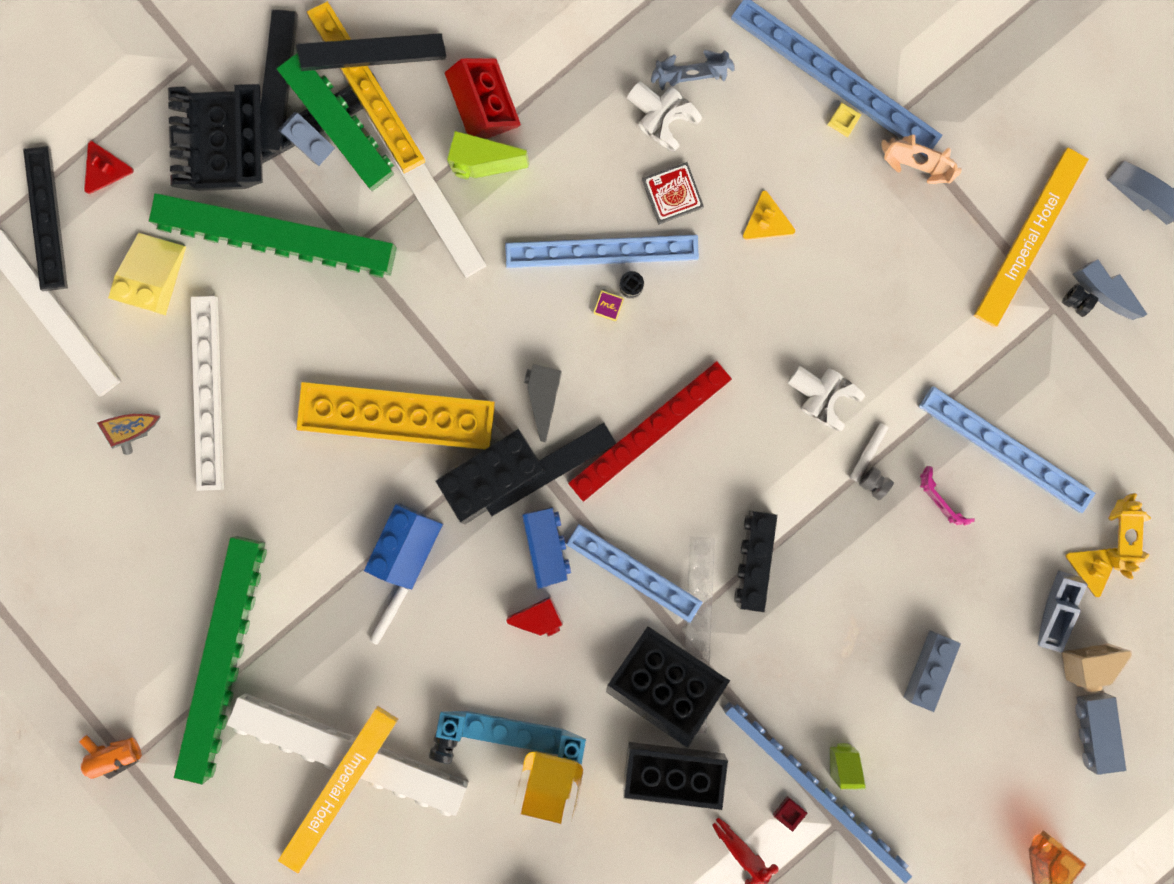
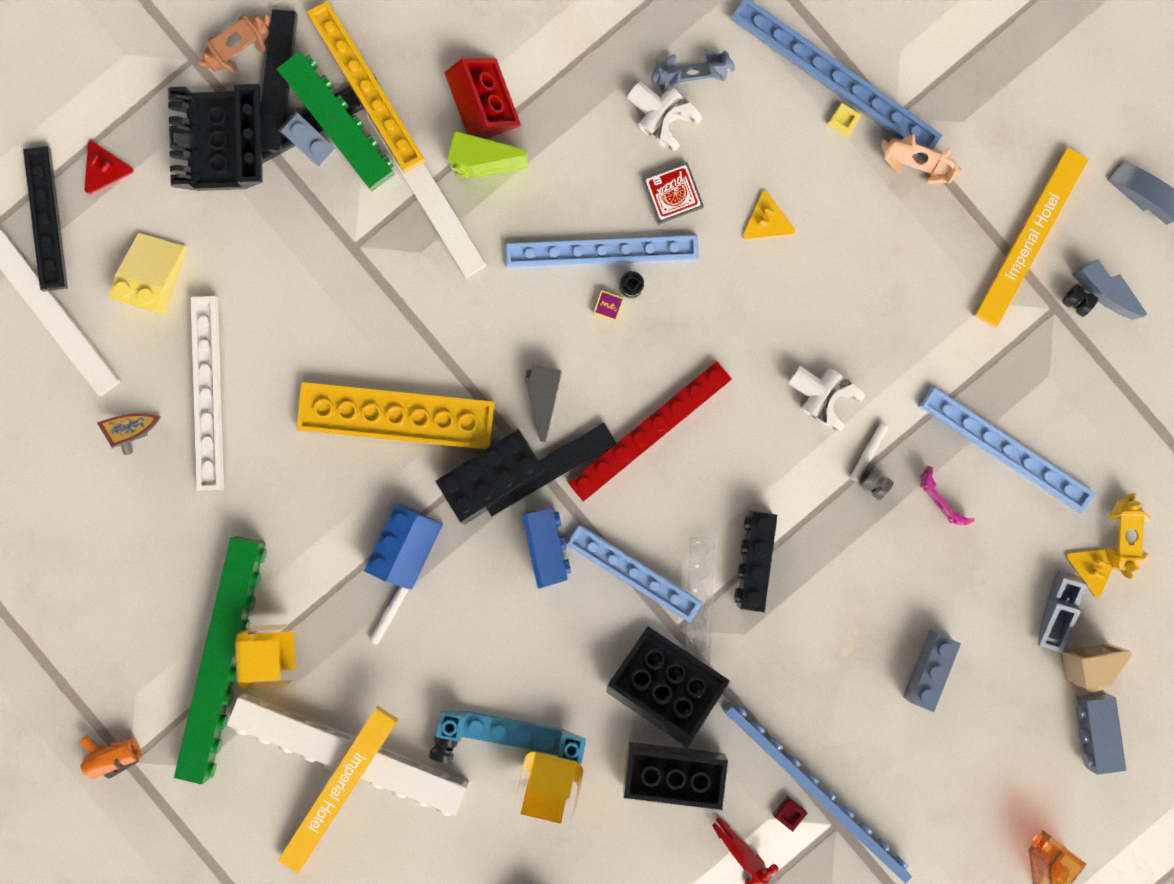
(249, 29): none -> nougat piece
(264, 656): none -> yellow piece
(272, 234): green brick -> none
(370, 51): black tile -> none
(538, 618): red slope -> none
(846, 767): lime slope -> none

